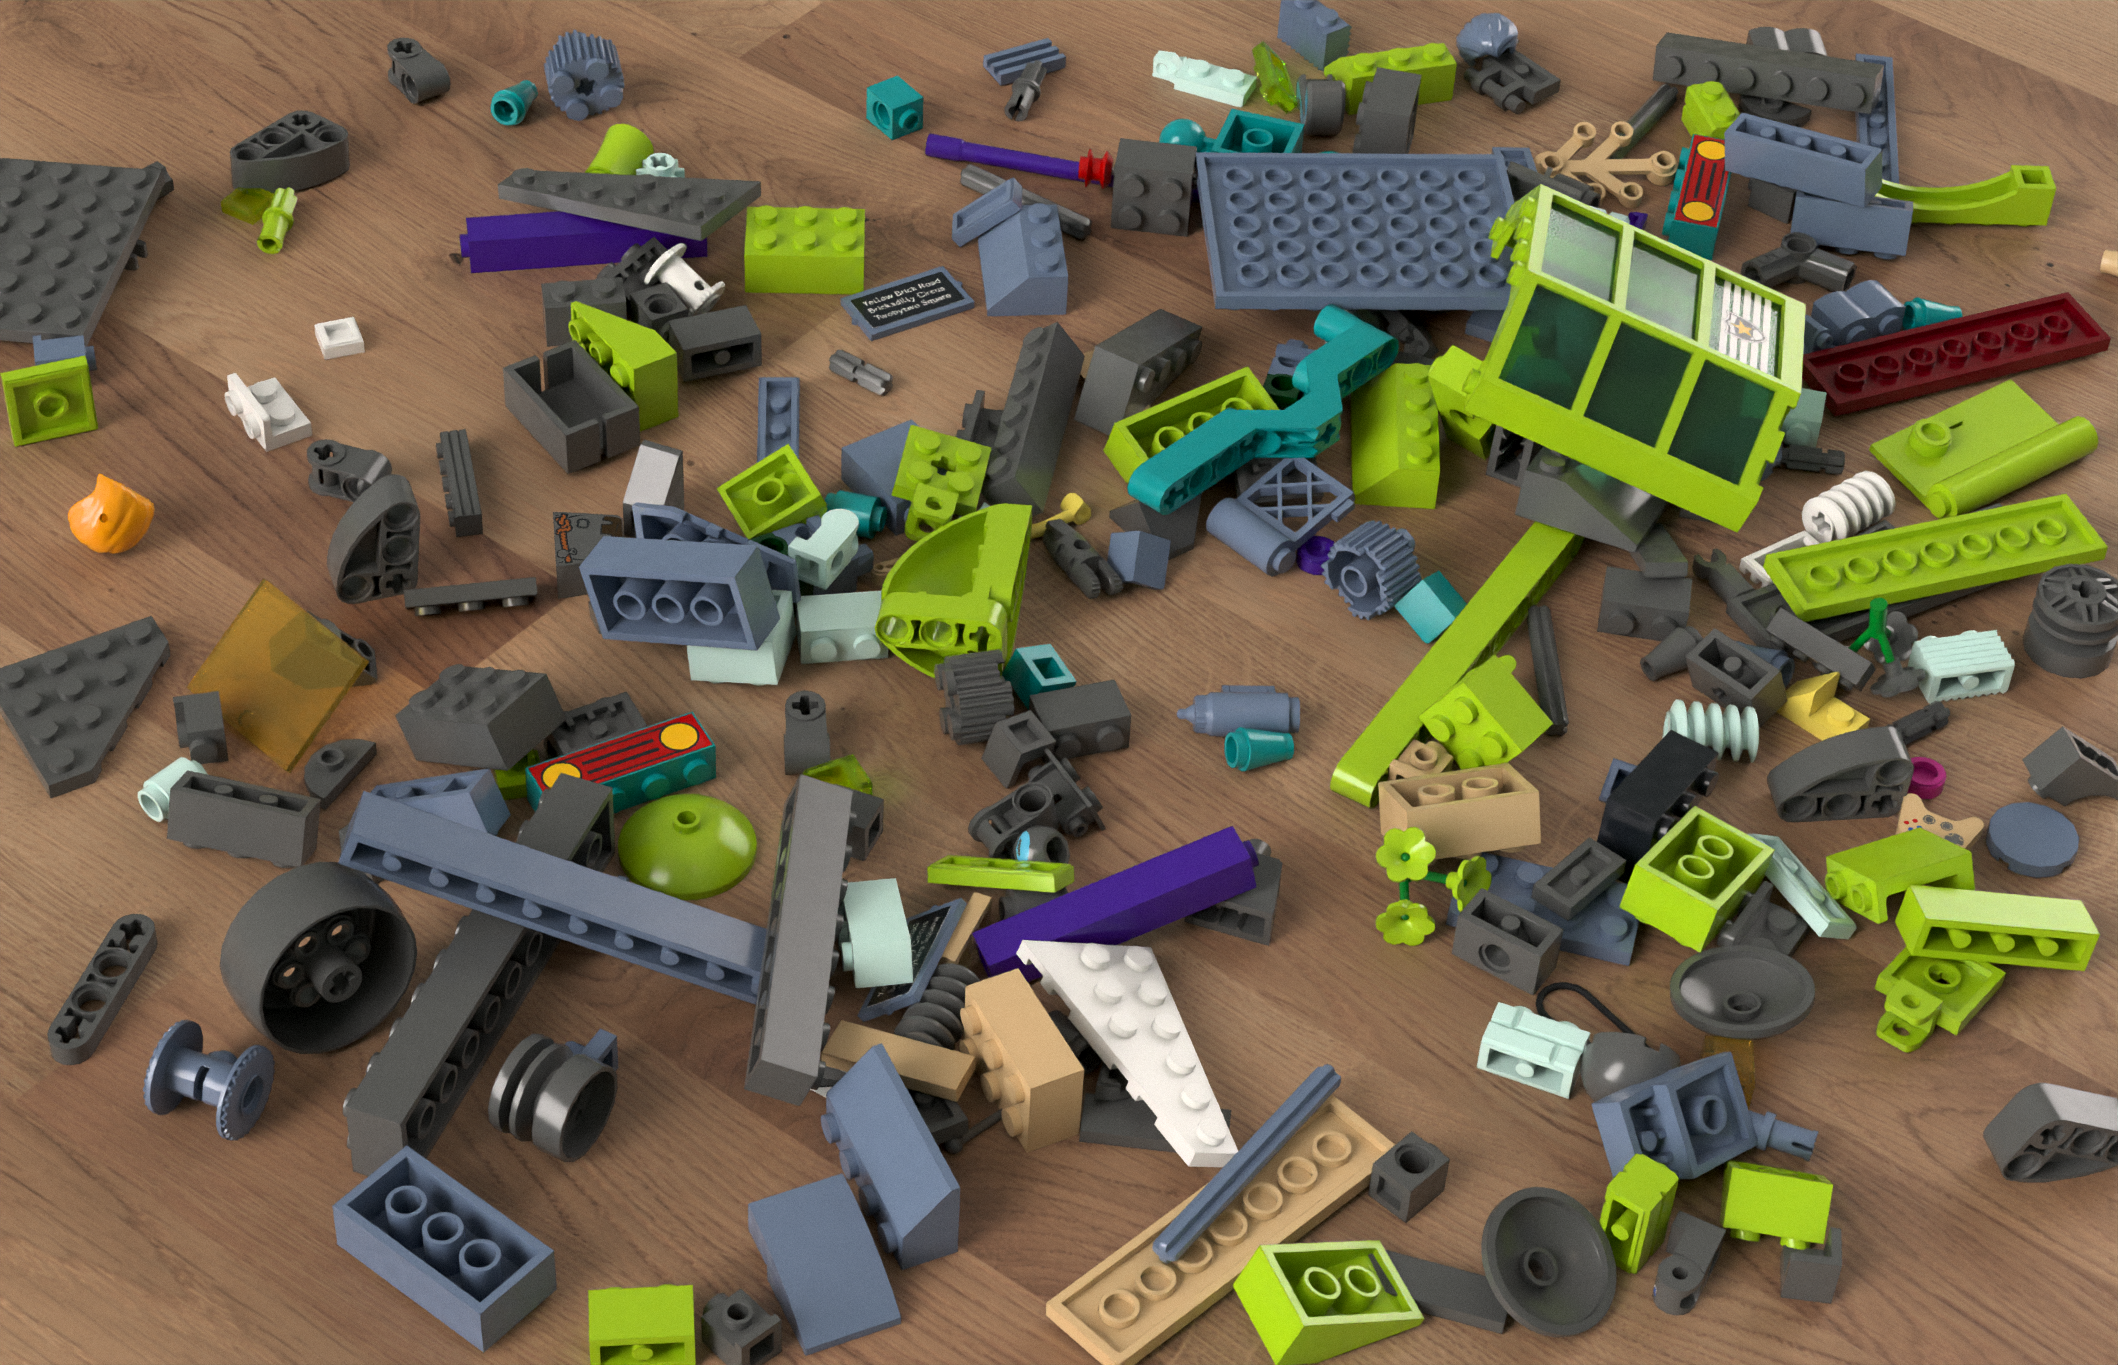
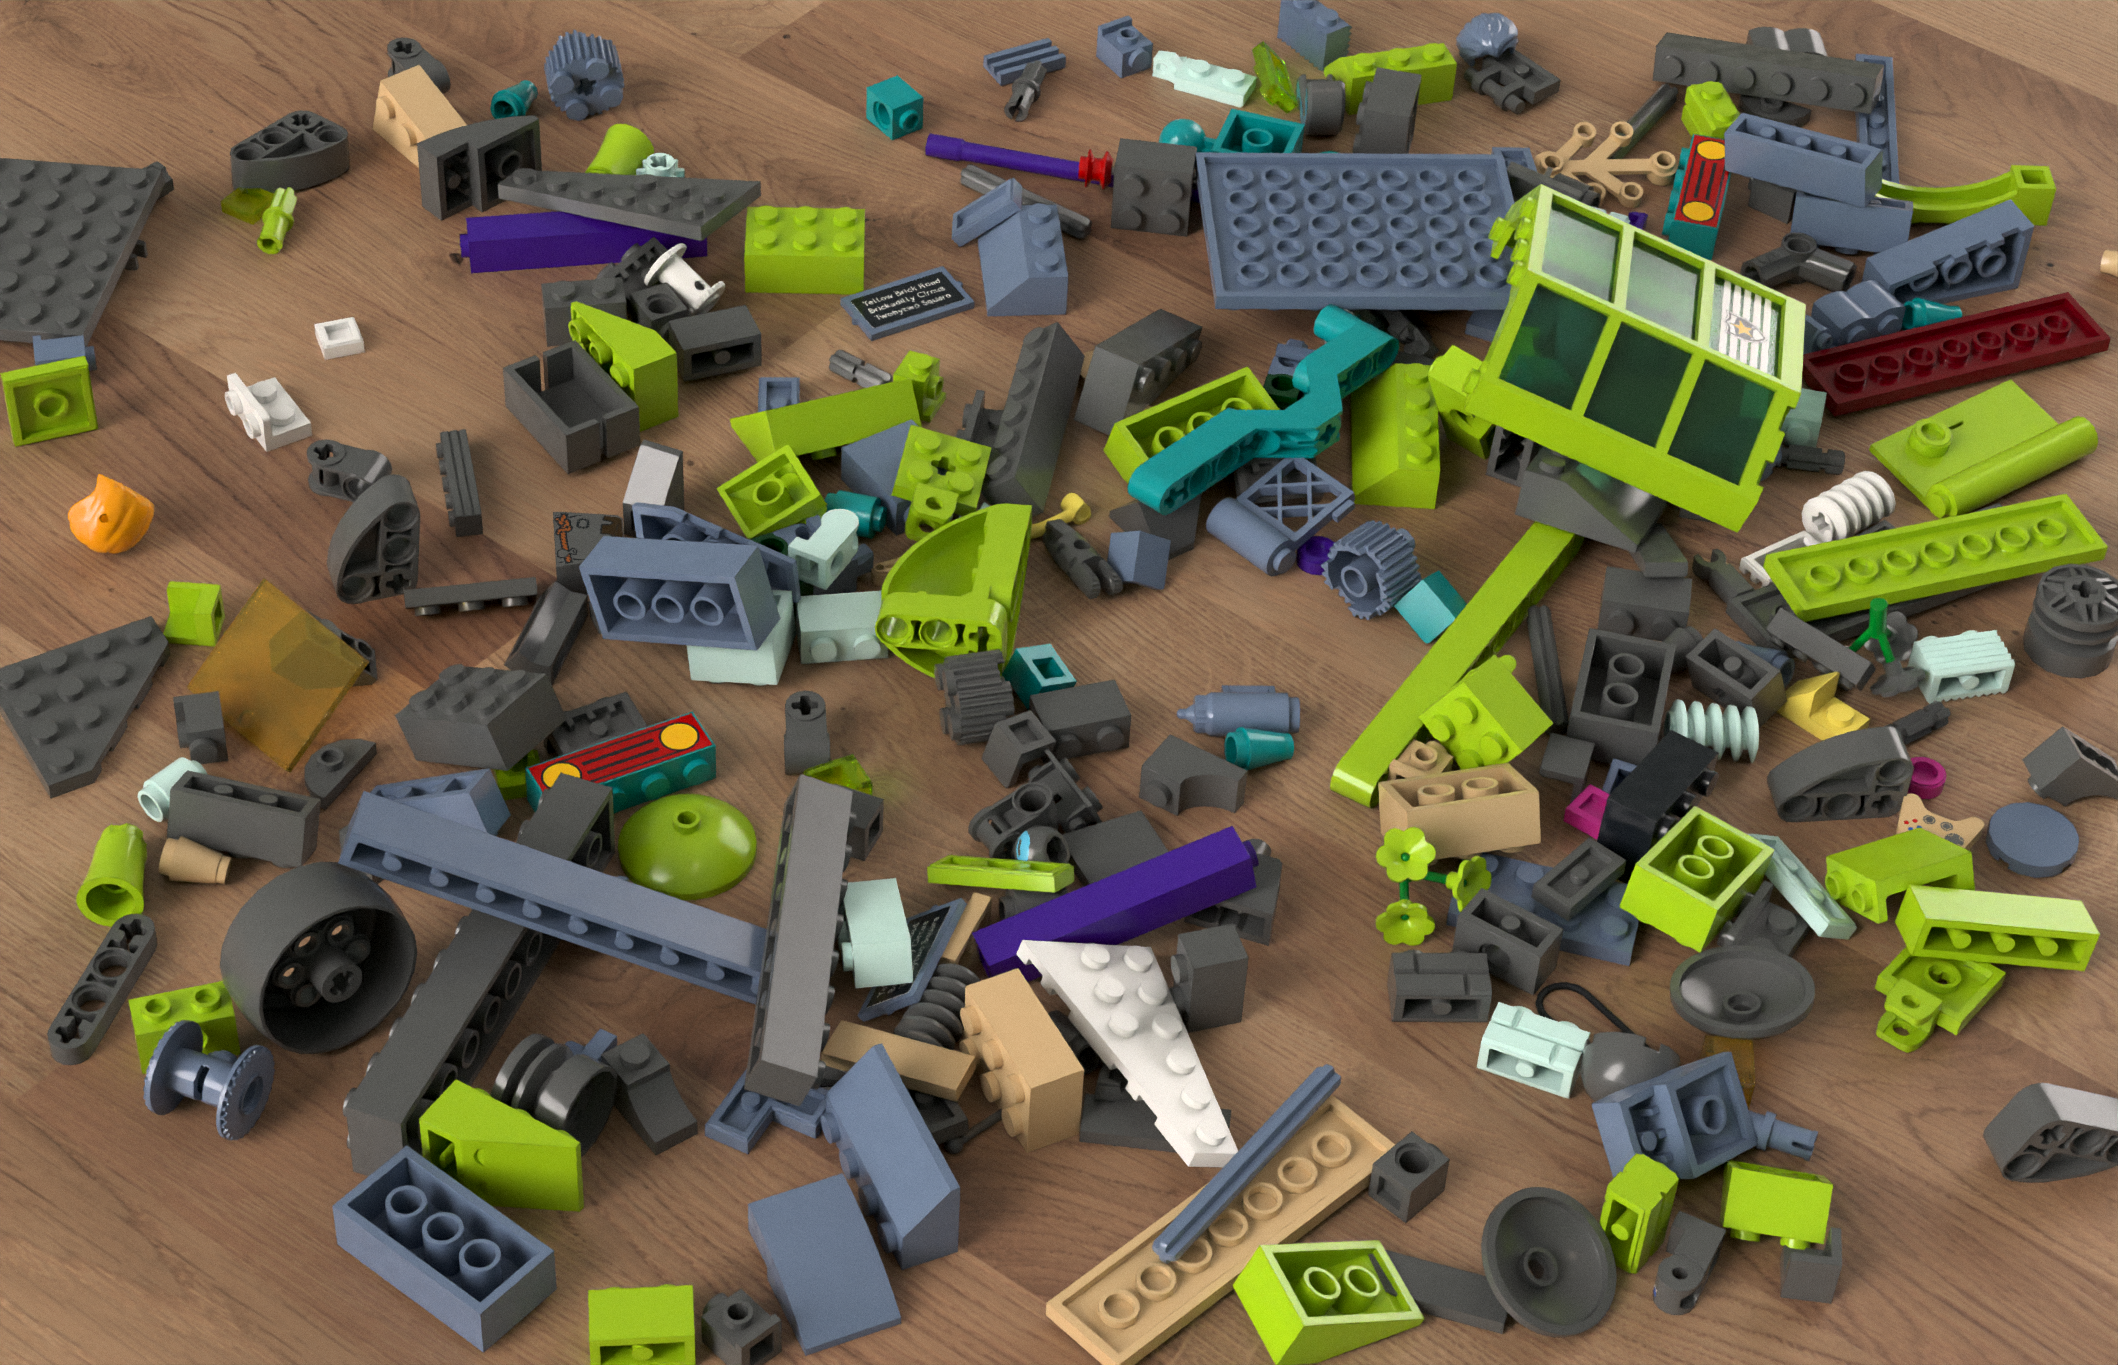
(115, 876): none -> lime plant
(192, 862): none -> tan cone
(194, 613): none -> lime panel
(204, 1004): none -> lime brick
(411, 111): none -> tan wedge
(471, 160): none -> dark grey slope
(502, 1151): none -> lime slope
(549, 632): none -> dark grey piece
(649, 1095): none -> dark grey arch
(746, 1116): none -> sand blue tile
(828, 421): none -> lime slope
(925, 381): none -> lime brick
(1112, 847): none -> dark grey tile
(1123, 47): none -> sand blue brick
(1189, 777): none -> dark grey arch
(1209, 977): none -> dark grey brick
(1439, 987): none -> dark grey brick
(1567, 761): none -> dark grey panel
(1587, 810): none -> dark pink plate
(1621, 695): none -> dark grey brick
(1957, 260): none -> sand blue wedge

